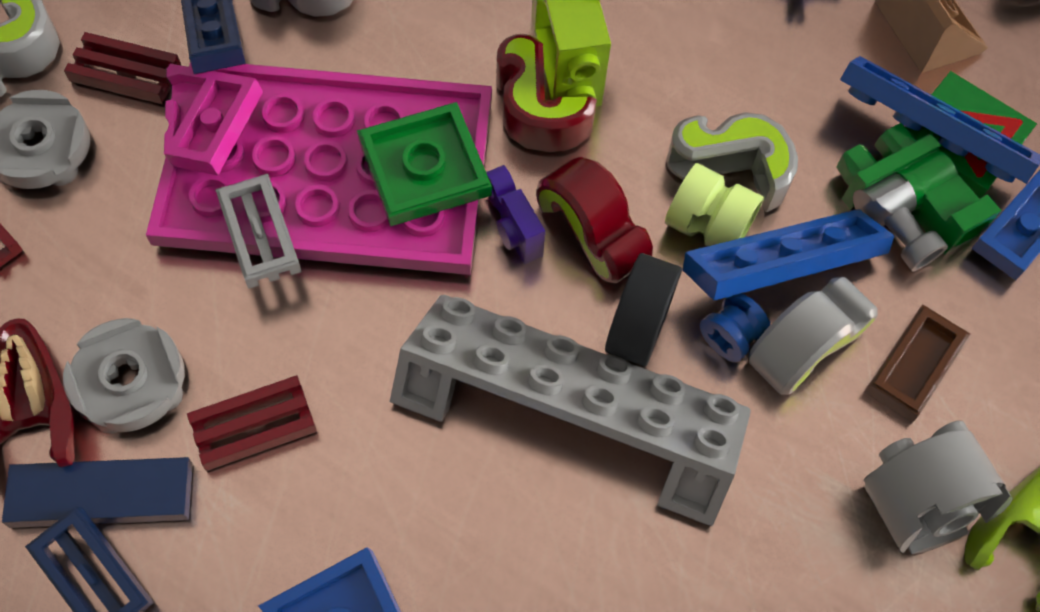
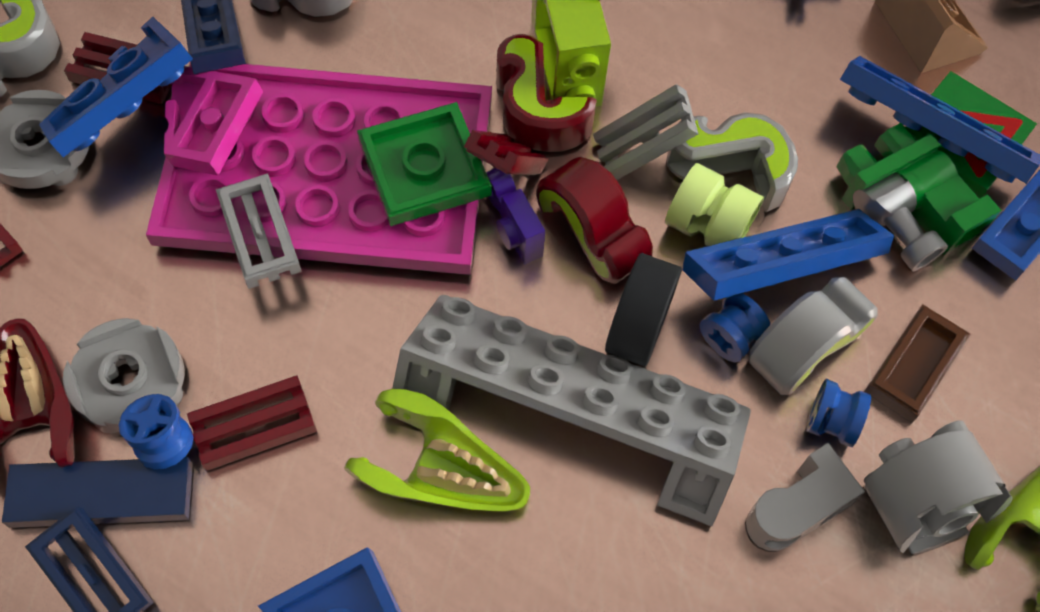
(129, 77): none -> blue wing
(156, 431): none -> blue wheel
(453, 465): none -> lime animal
(504, 154): none -> dark red tile
(644, 127): none -> light grey tile
(793, 512): none -> light grey leg
(844, 414): none -> blue wheel

